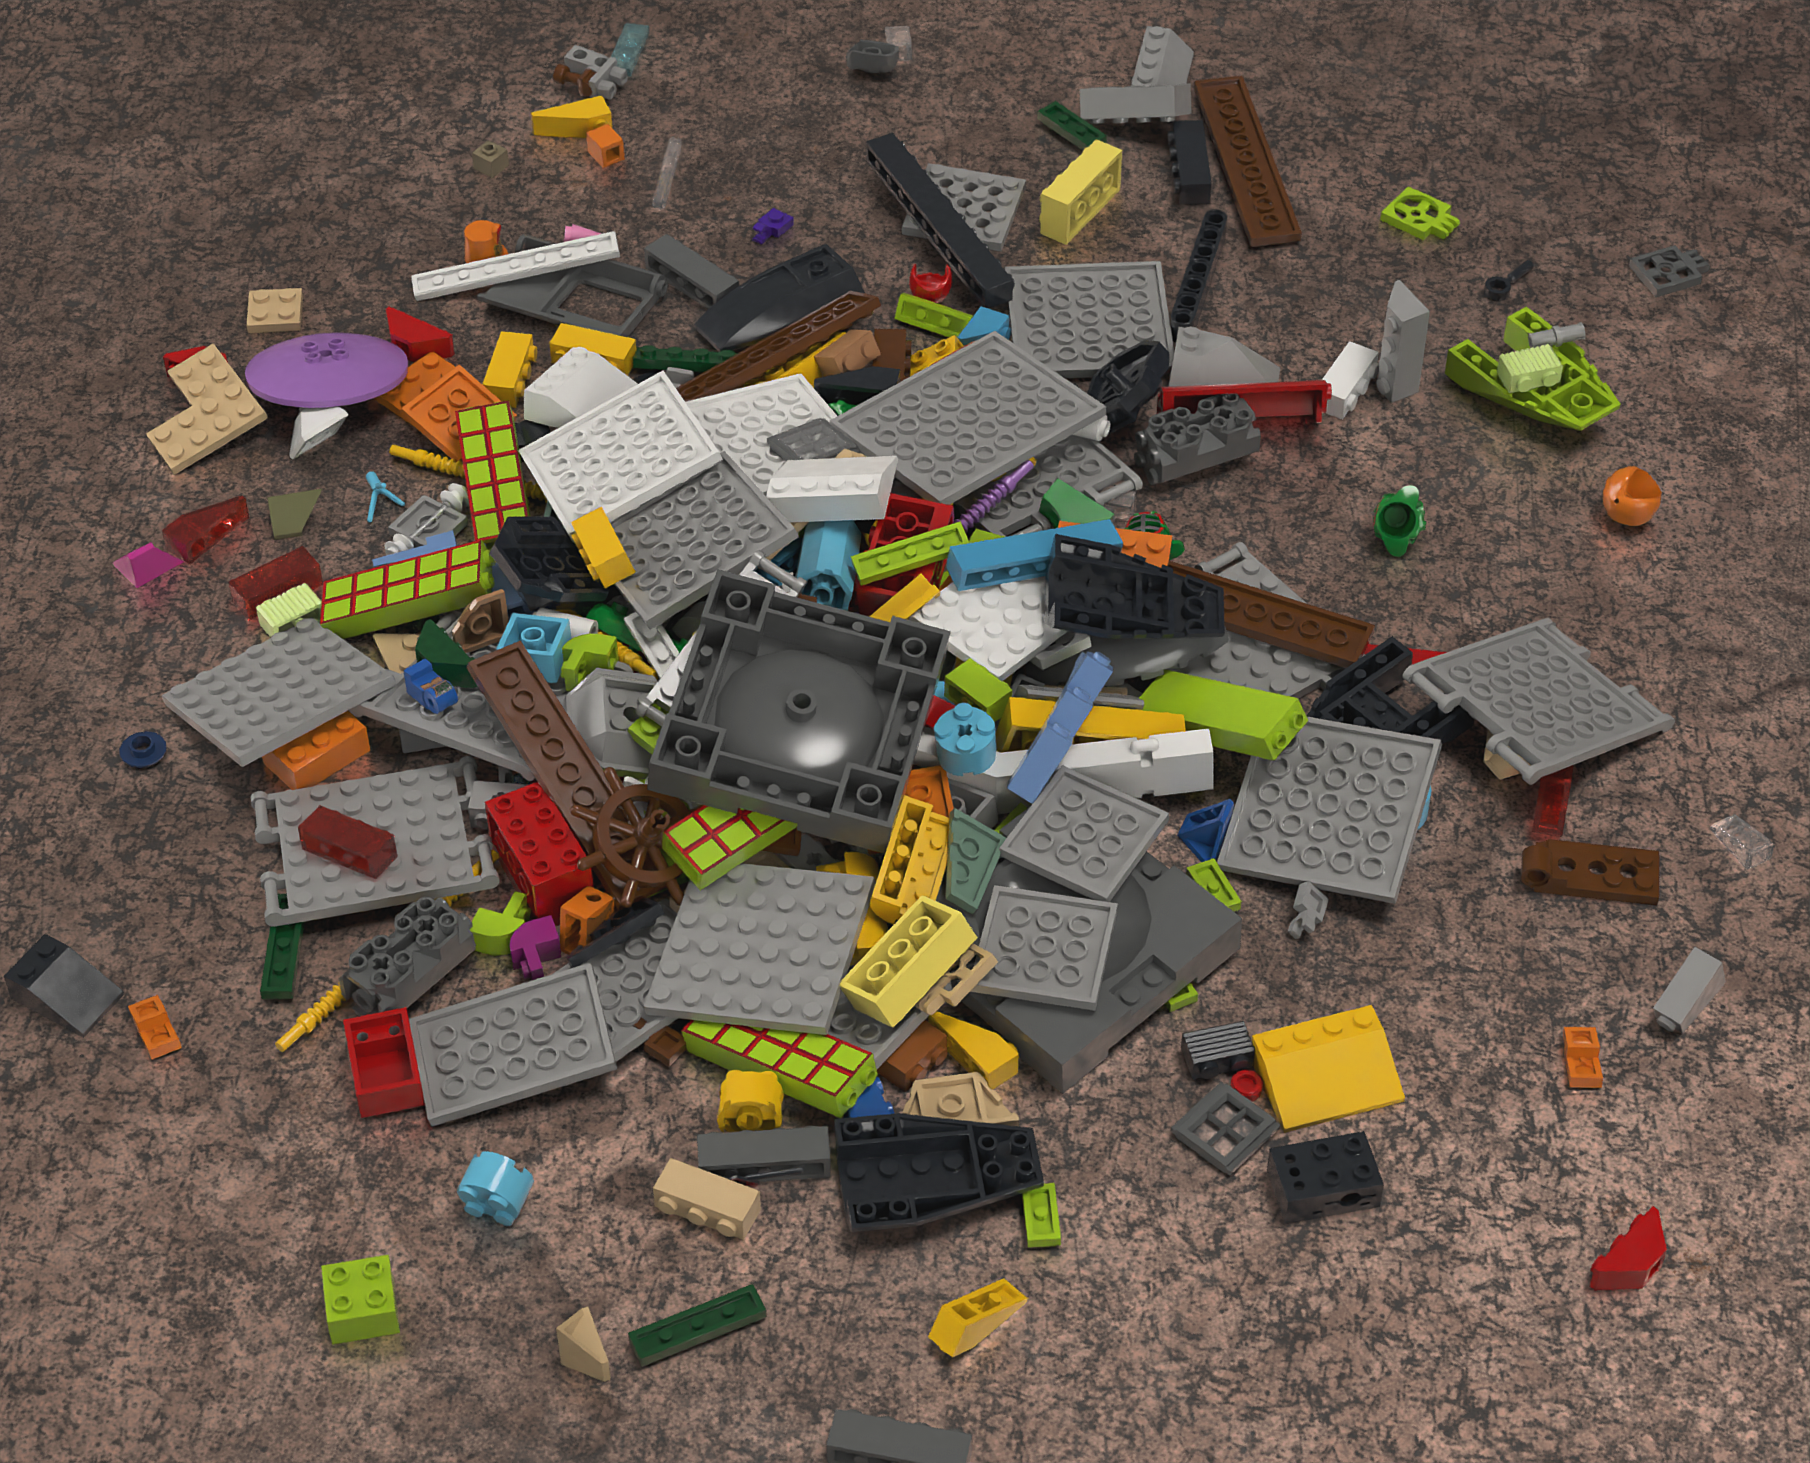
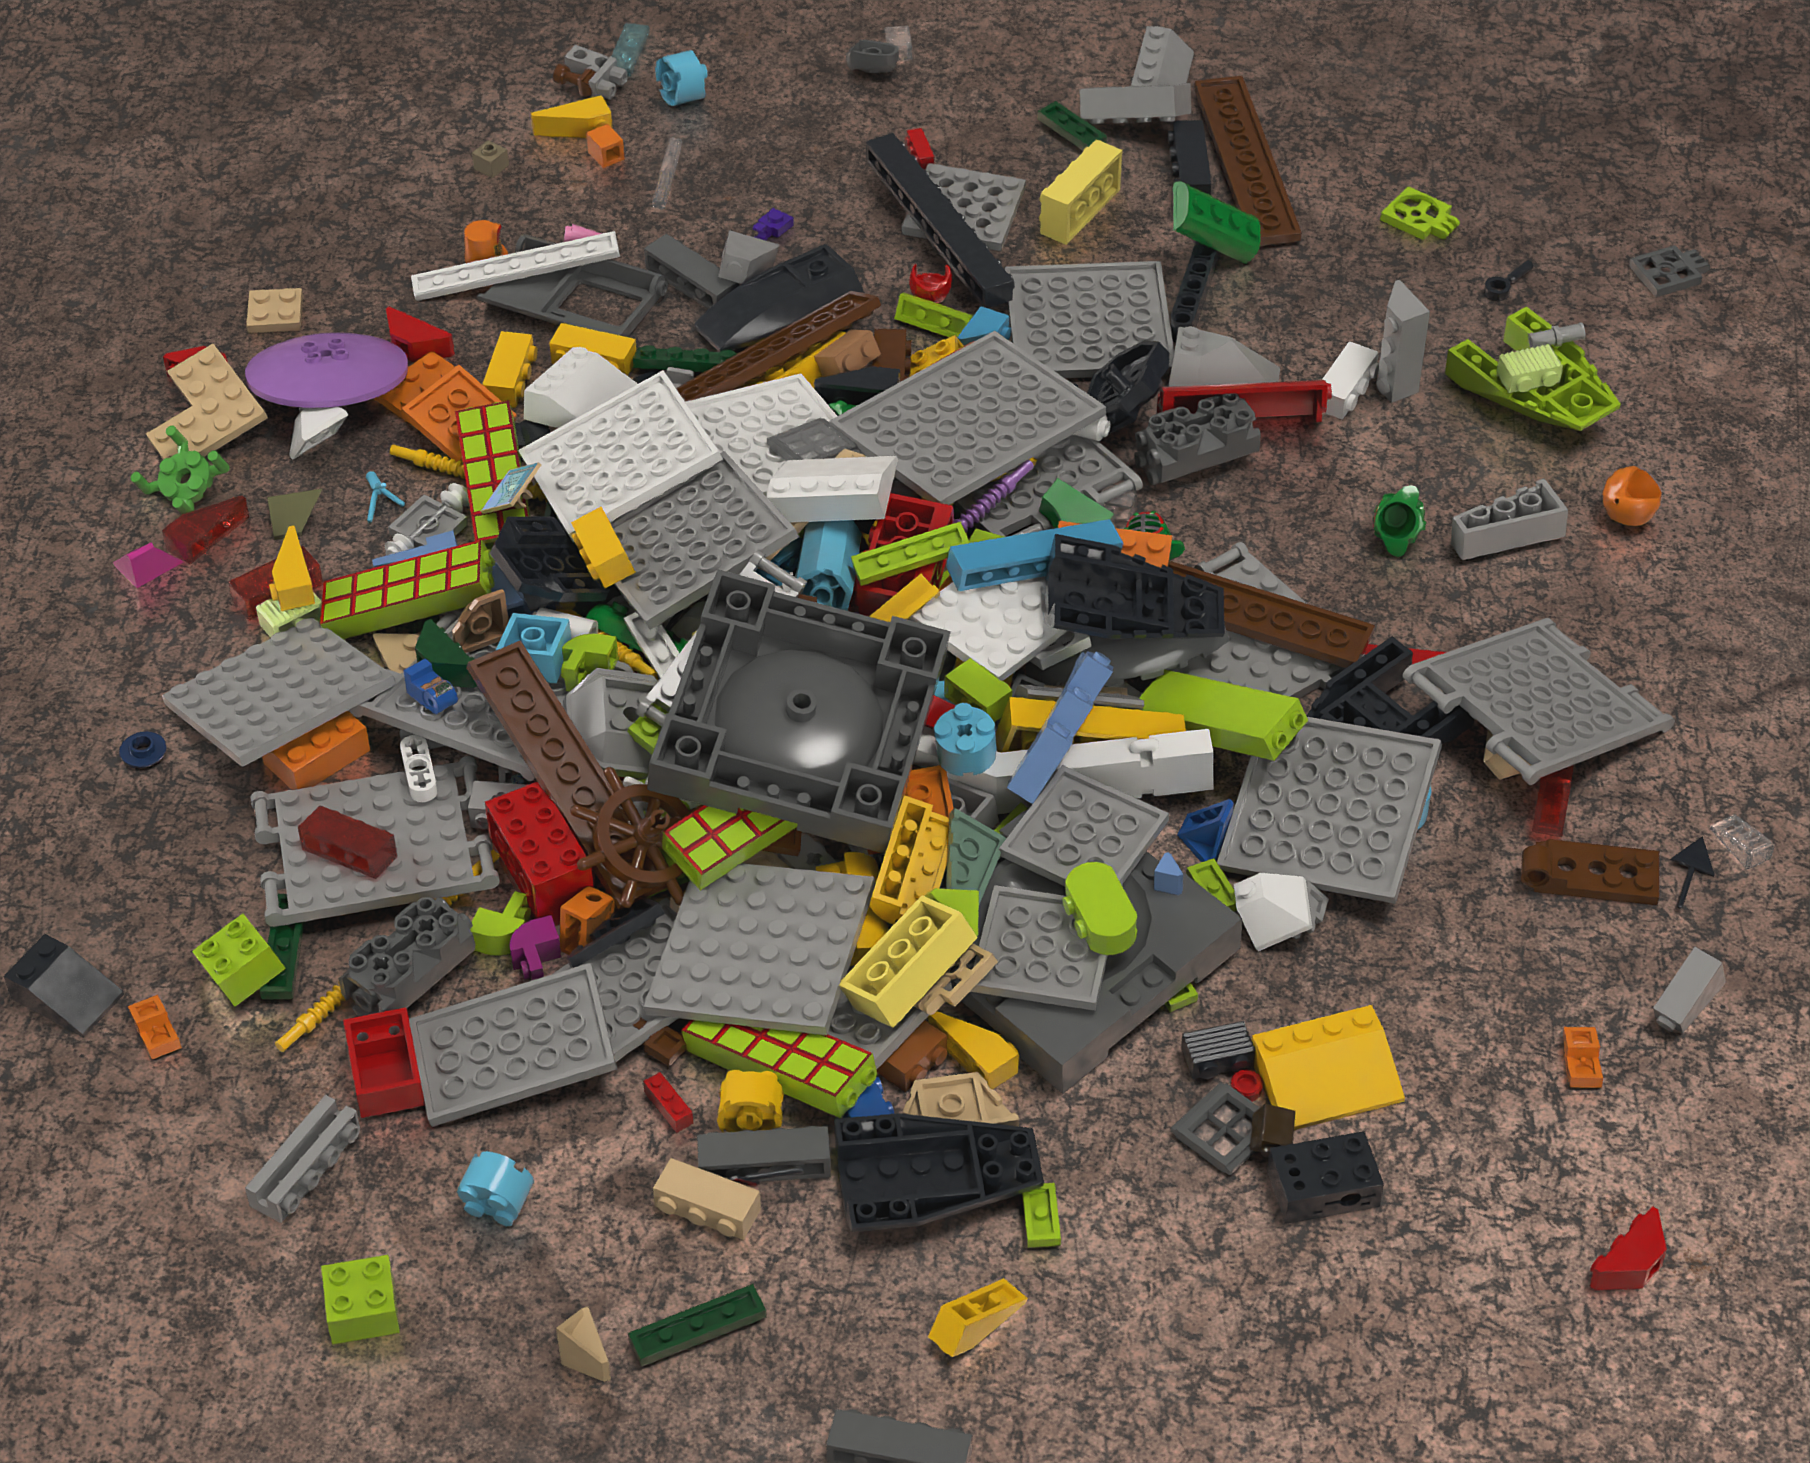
(174, 468): none -> bright green plate
(238, 959): none -> lime brick
(290, 575): none -> yellow slope
(303, 1159): none -> light grey brick
(415, 777): none -> white beam
(511, 488): none -> piece
(668, 1102): none -> red piece
(681, 78): none -> medium azure brick
(746, 257): none -> light grey slope
(919, 147): none -> red piece
(961, 900): none -> lime slope
(1100, 908): none -> lime brick
(1168, 876): none -> medium blue slope
(1215, 223): none -> green container
(1271, 1128): none -> dark brown brick
(1273, 907): none -> white slope
(1510, 522): none -> light grey wedge
(1696, 858): none -> black piece

